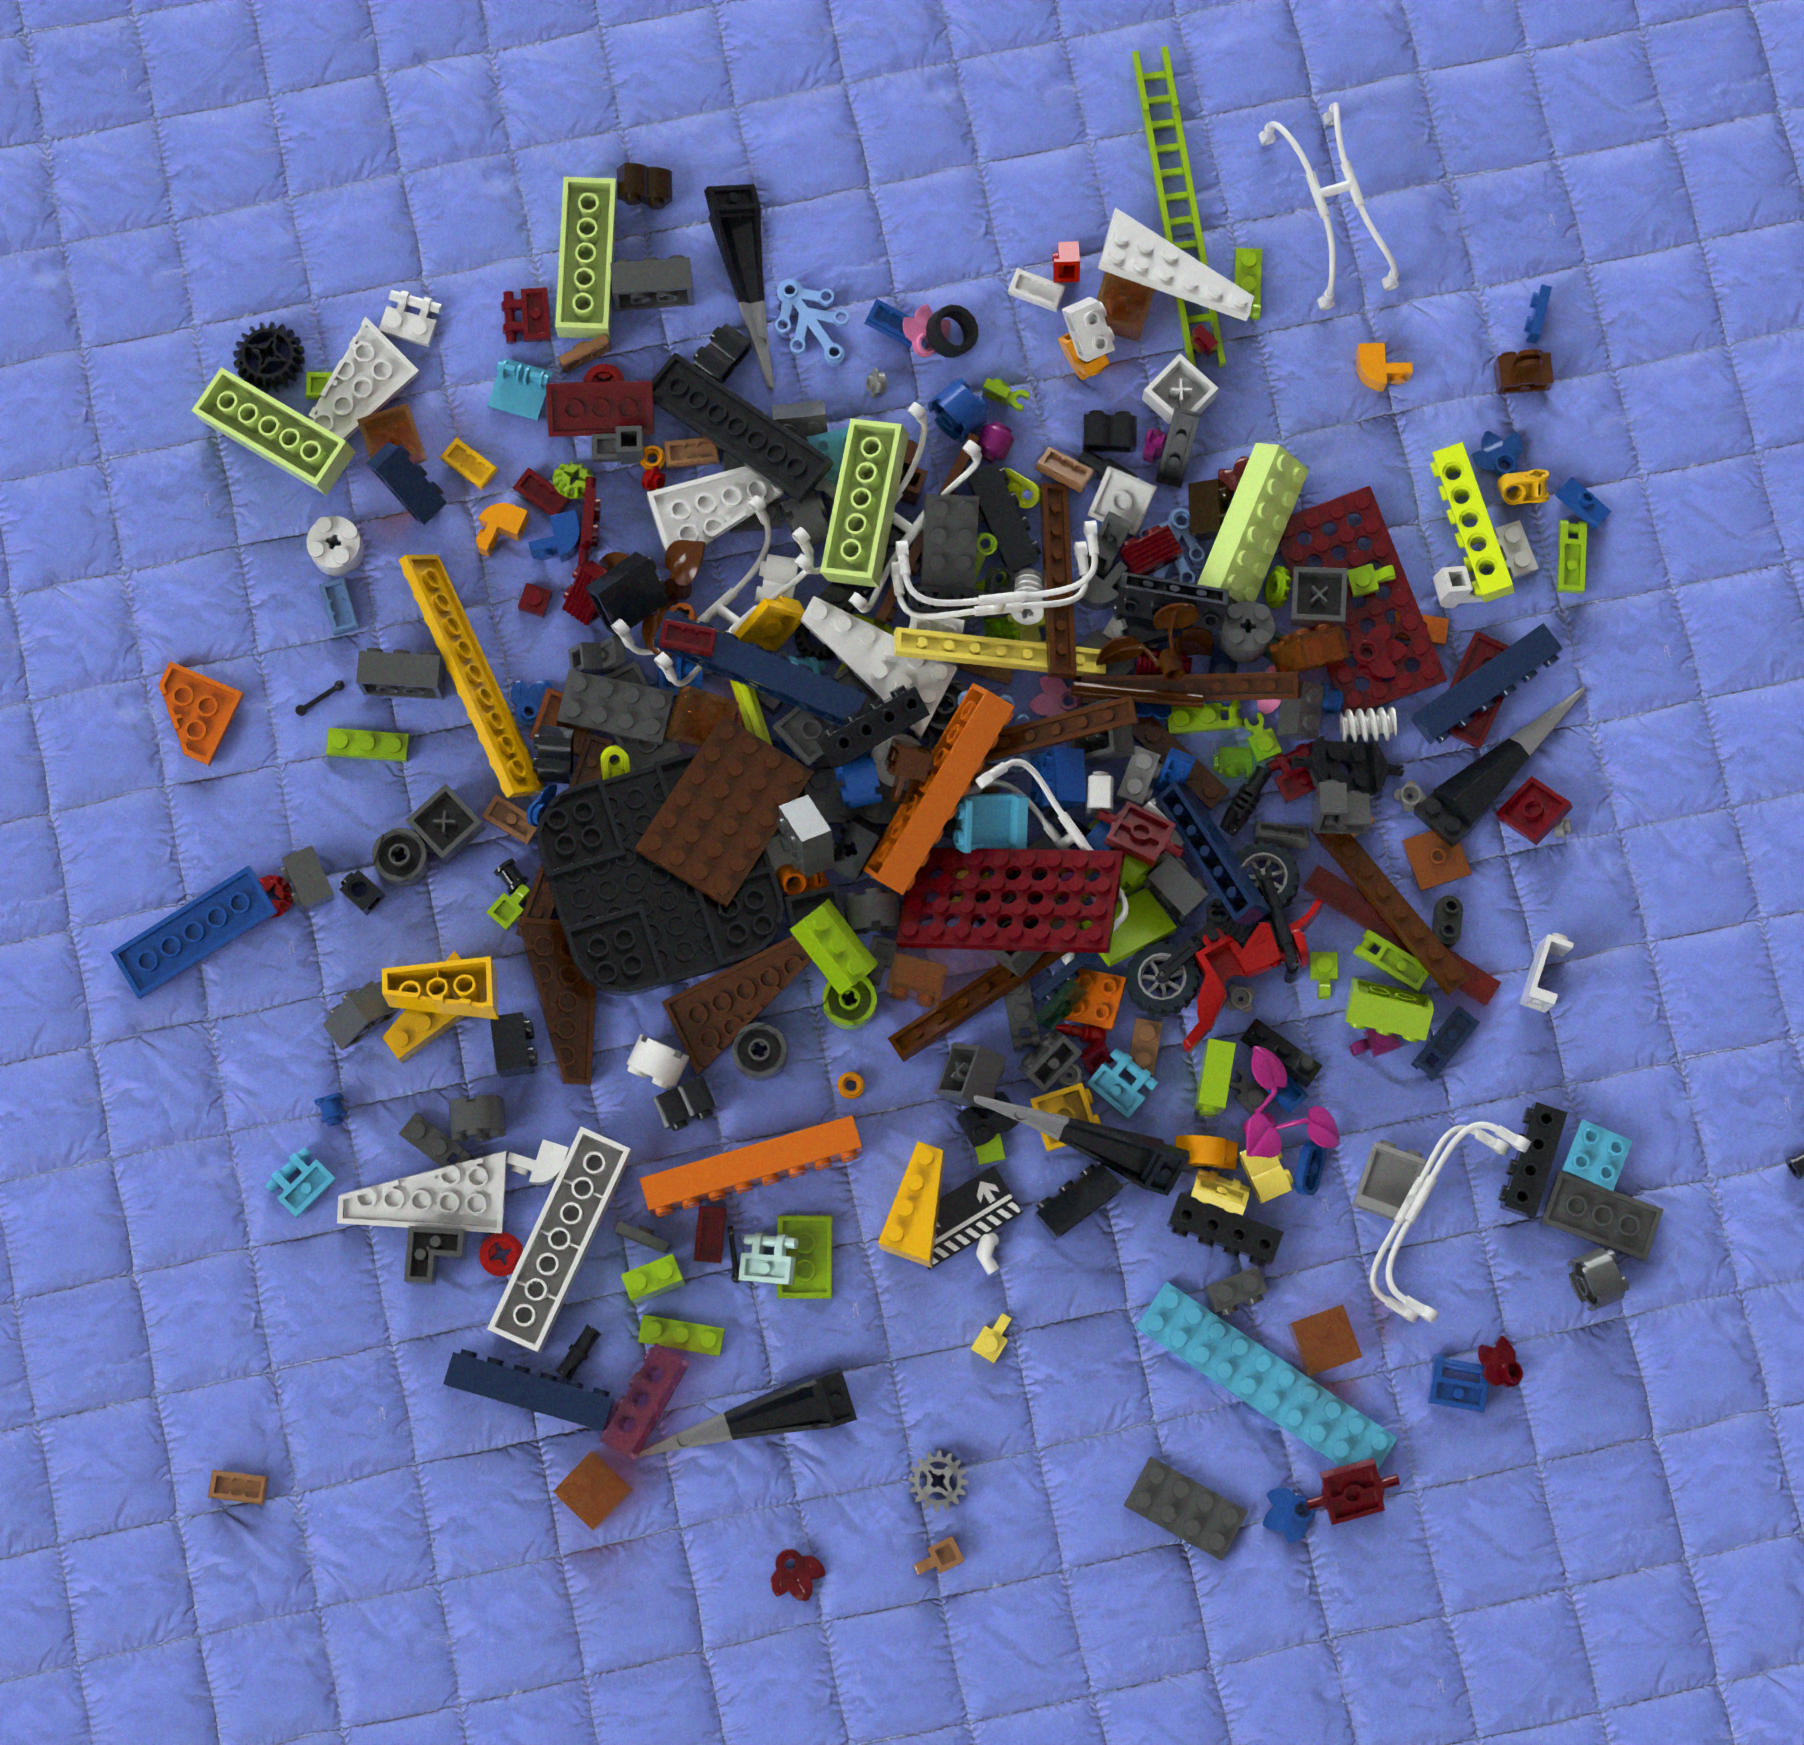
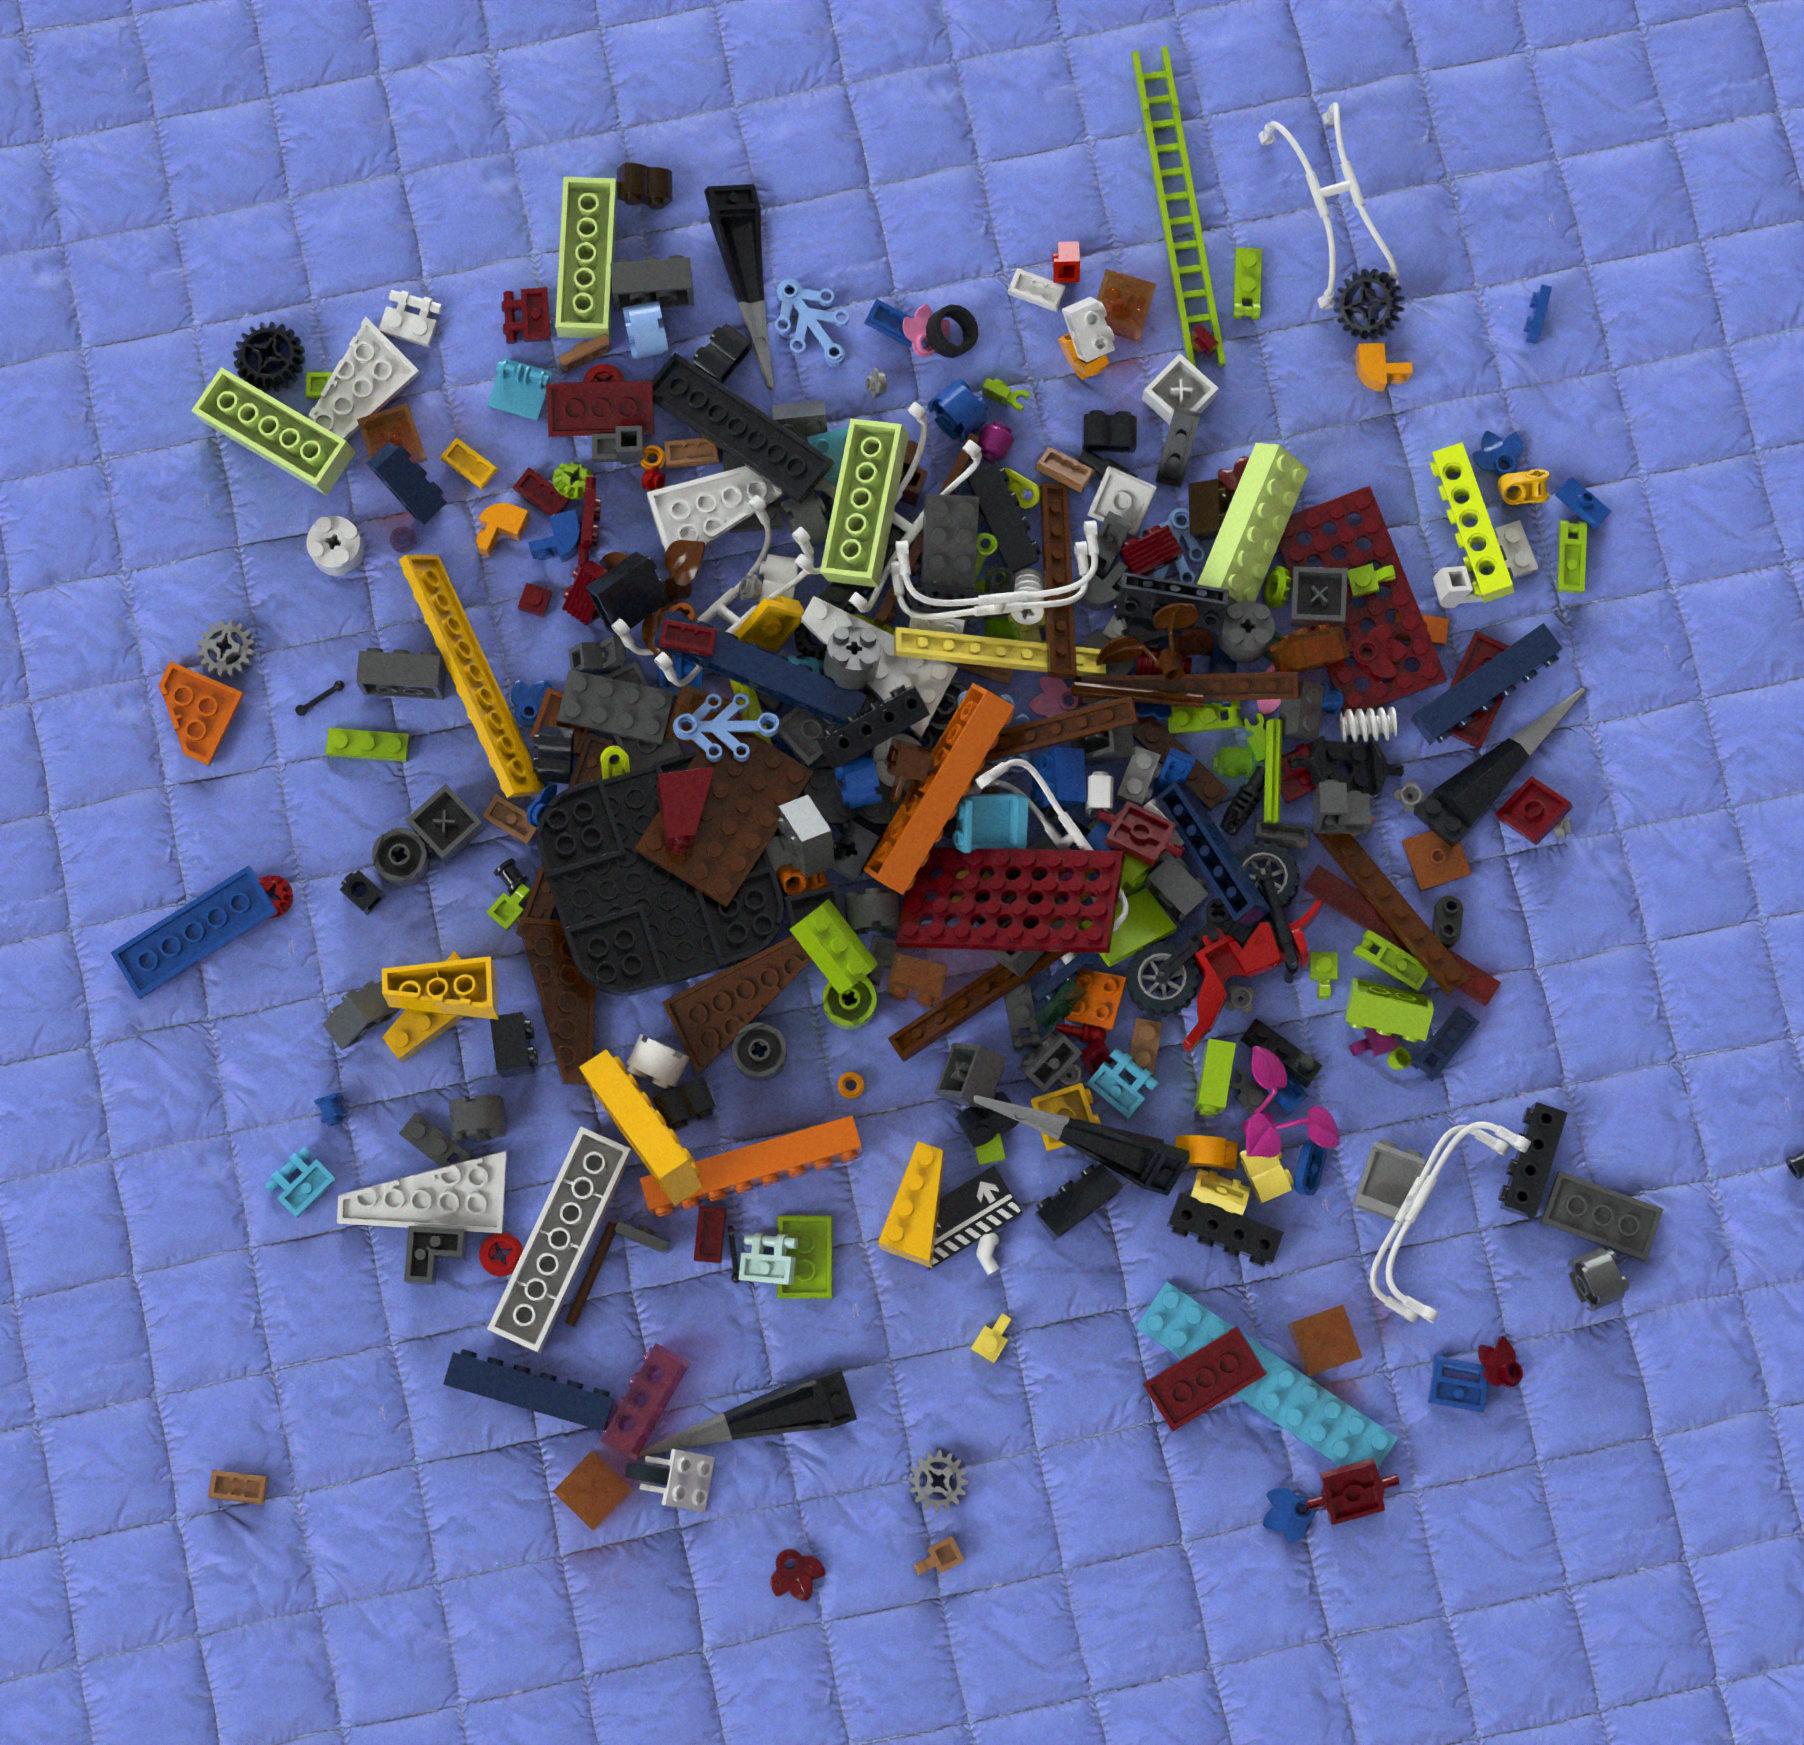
(225, 659): none -> light grey gear
(307, 879): dark grey brick -> none
(339, 606): medium blue plate -> none
(403, 532): none -> clear purple plate
(545, 1167): white brick -> none
(578, 1352): black pin -> none
(591, 1274): none -> reddish brown bar
(642, 1126): none -> yellow brick
(645, 329): none -> light blue brick
(653, 1279): lime brick -> none
(681, 1335): lime plate -> none
(682, 804): none -> dark red slope
(686, 1479): none -> white plate
(721, 726): none -> light blue plant
(750, 587): none -> light grey plate
(852, 657): none -> dark grey brick
(1153, 261): white wing -> none
(1154, 446): magenta plate -> none
(1185, 1508): dark grey plate -> none
(1204, 1378): none -> dark red plate
(1236, 1289): dark grey brick -> none
(1273, 771): none -> lime axle
(1371, 315): none -> black gear
(1399, 1059): none -> lime hinge
(1523, 372): reddish brown brick -> none
(1532, 995): white panel -> none
(1597, 1155): medium azure hinge -> none

